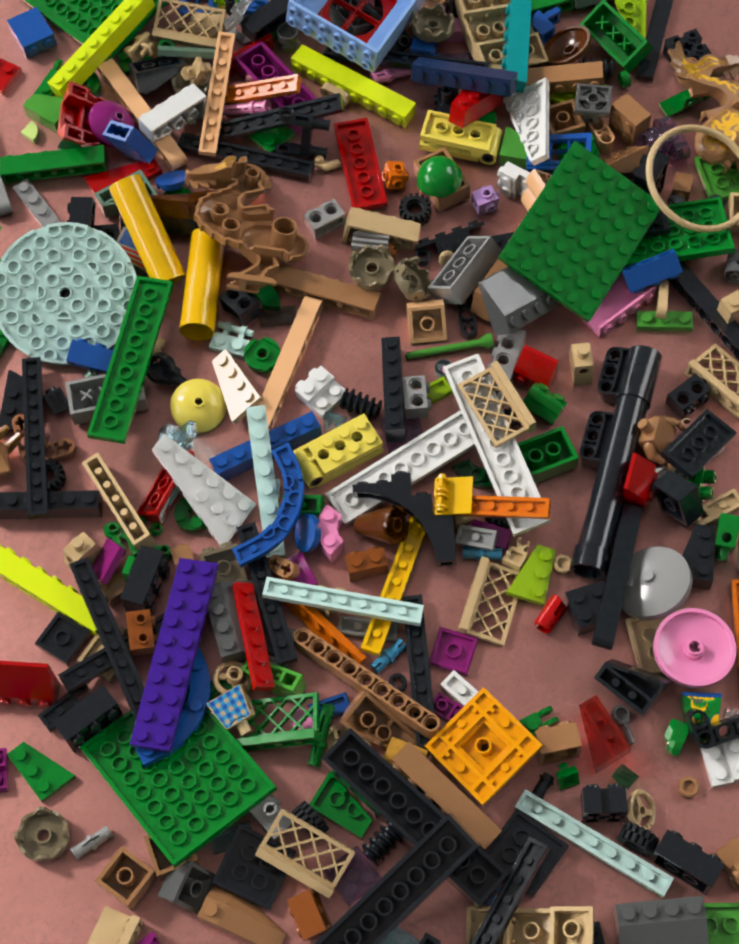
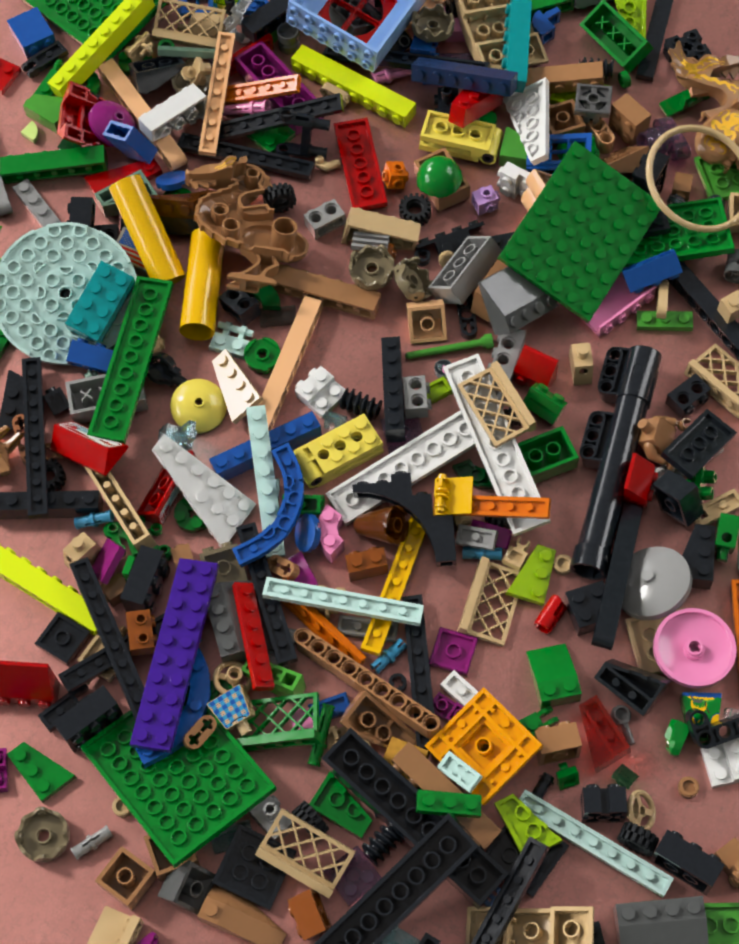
(44, 59): none -> black hinge
(92, 452): none -> red slope
(94, 519): none -> dark azure pin
(100, 303): none -> teal brick
(120, 809): none -> tan tile
(195, 729): none -> medium nougat beam
(280, 197): none -> black tyre
(447, 802): none -> green plate
(459, 772): none -> light aqua plate
(523, 823): none -> lime wing
(554, 676): none -> green slope
(568, 45): reddish brown dish -> none

